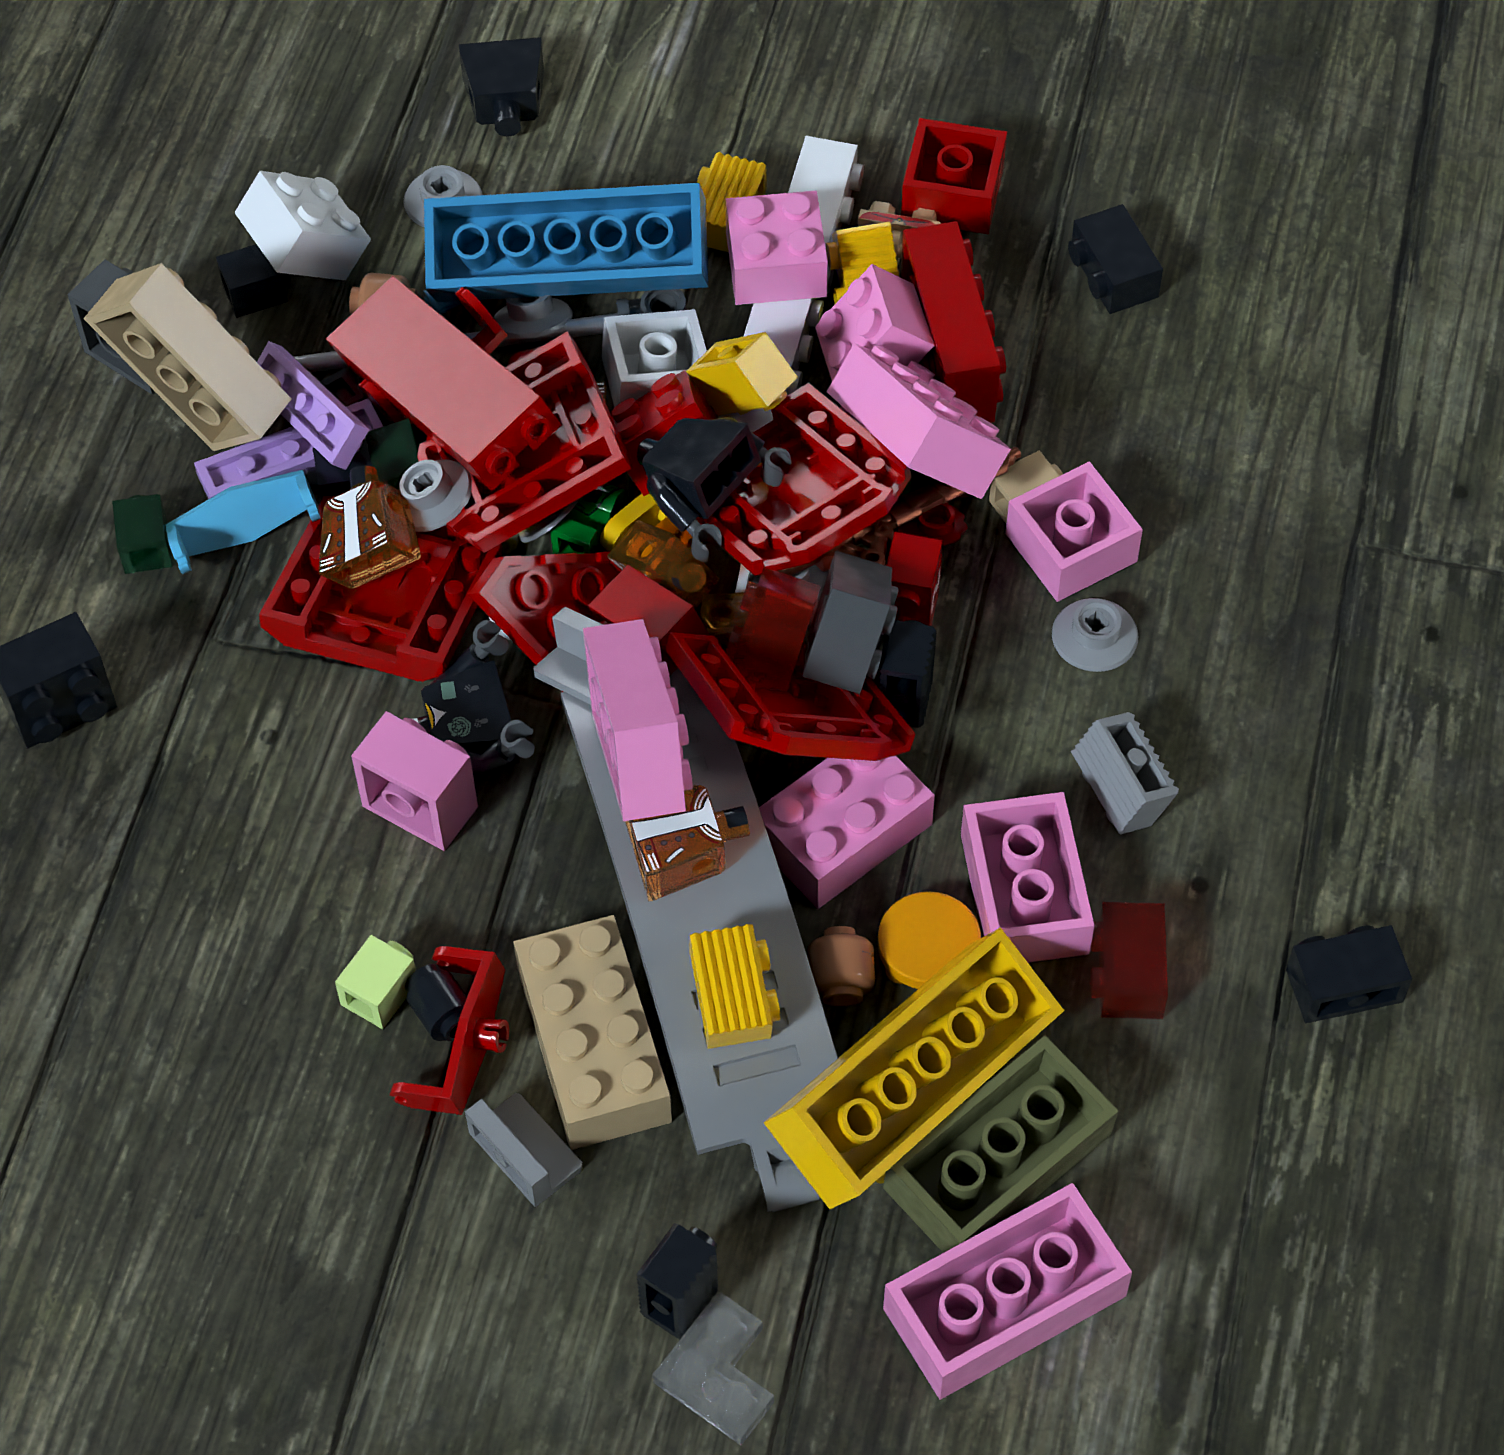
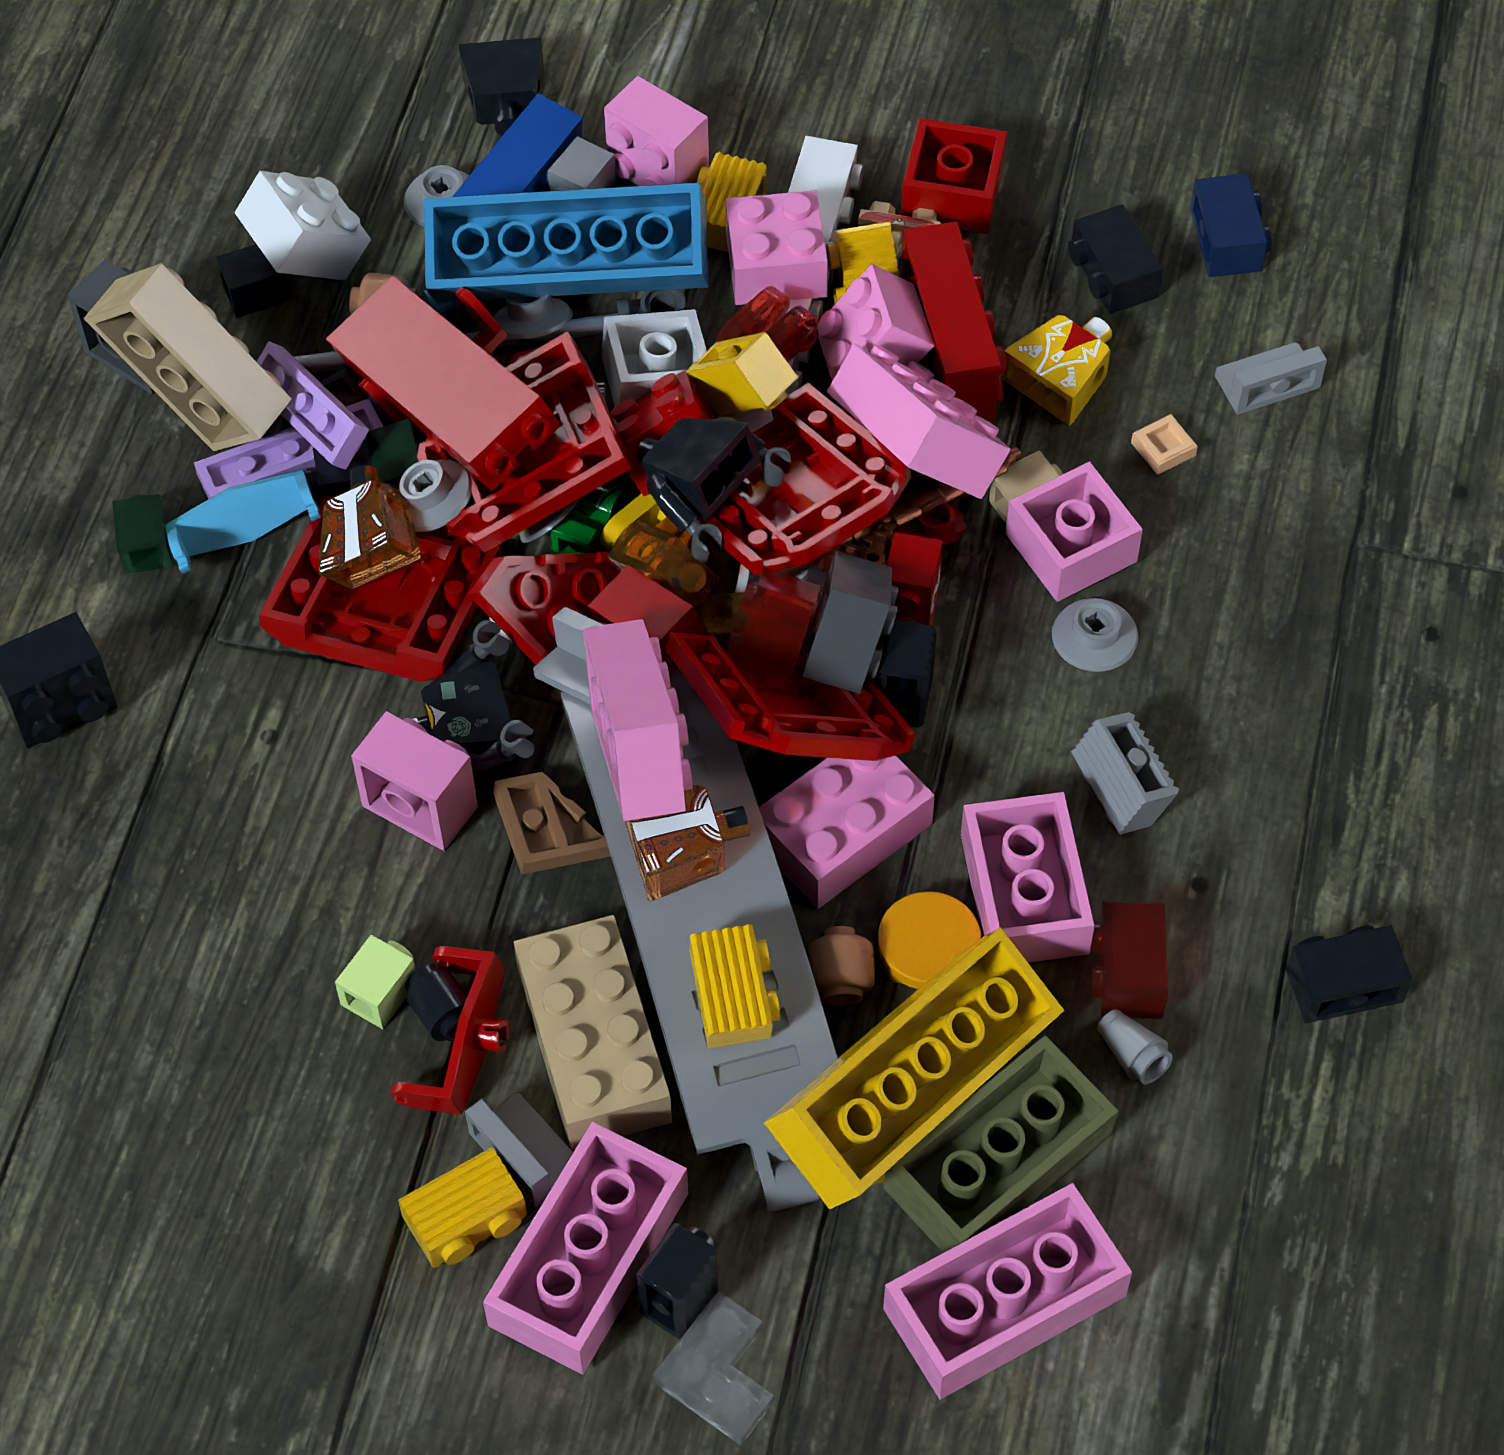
(464, 1208): none -> yellow brick
(525, 151): none -> blue brick
(545, 825): none -> medium nougat wing
(582, 167): none -> light grey brick
(586, 1247): none -> bright pink brick
(655, 136): none -> bright pink brick
(769, 313): none -> clear red brick
(1060, 364): none -> yellow torso
(1136, 1048): none -> light grey cone
(1164, 444): none -> light nougat tile
(1229, 225): none -> dark blue brick
(1271, 376): none -> light grey panel

